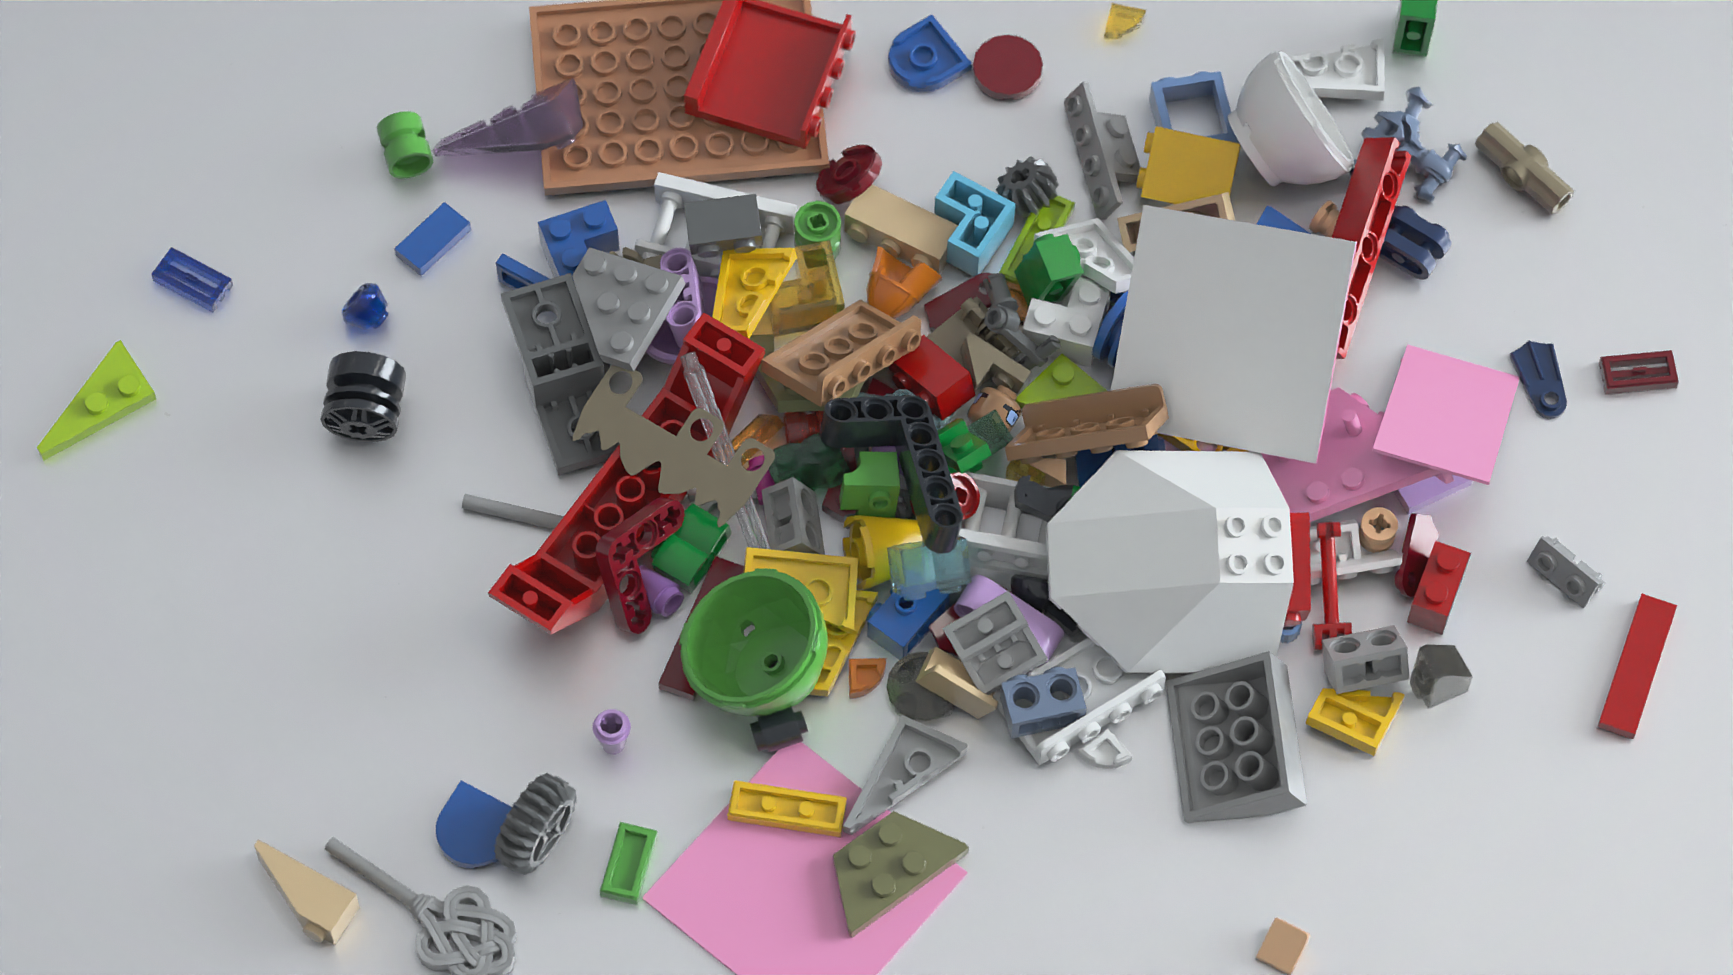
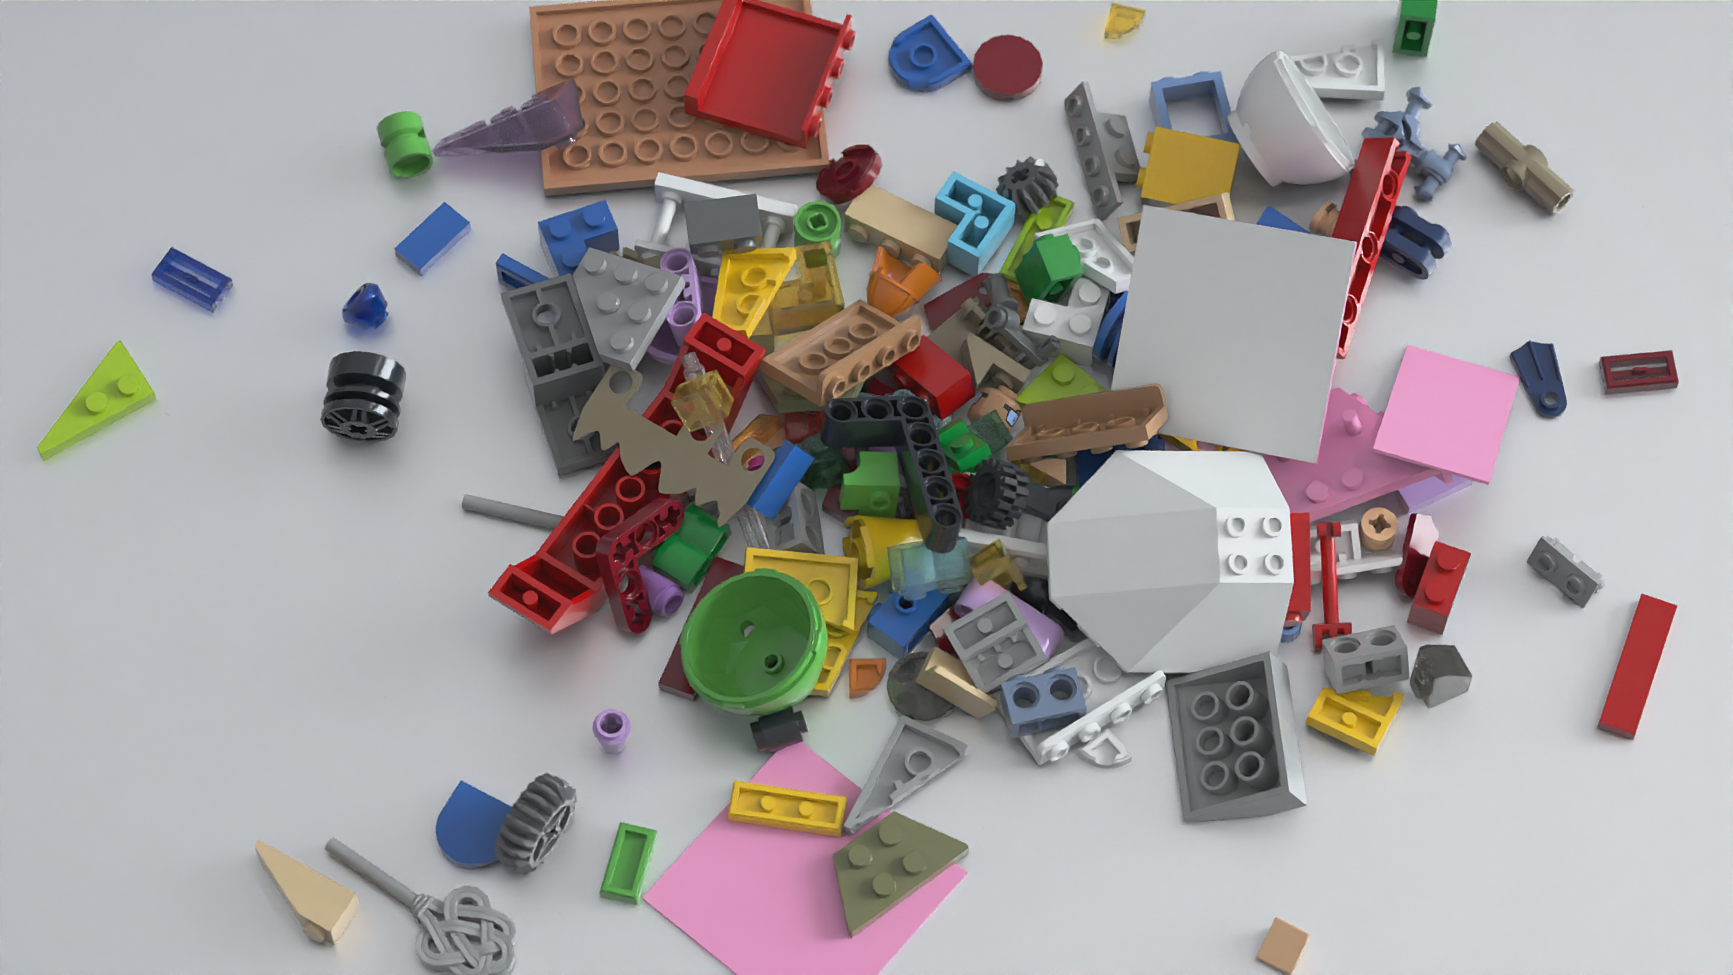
(702, 401): none -> clear yellow panel
(780, 479): none -> blue tile
(996, 493): none -> black tyre
(996, 564): none -> clear yellow panel

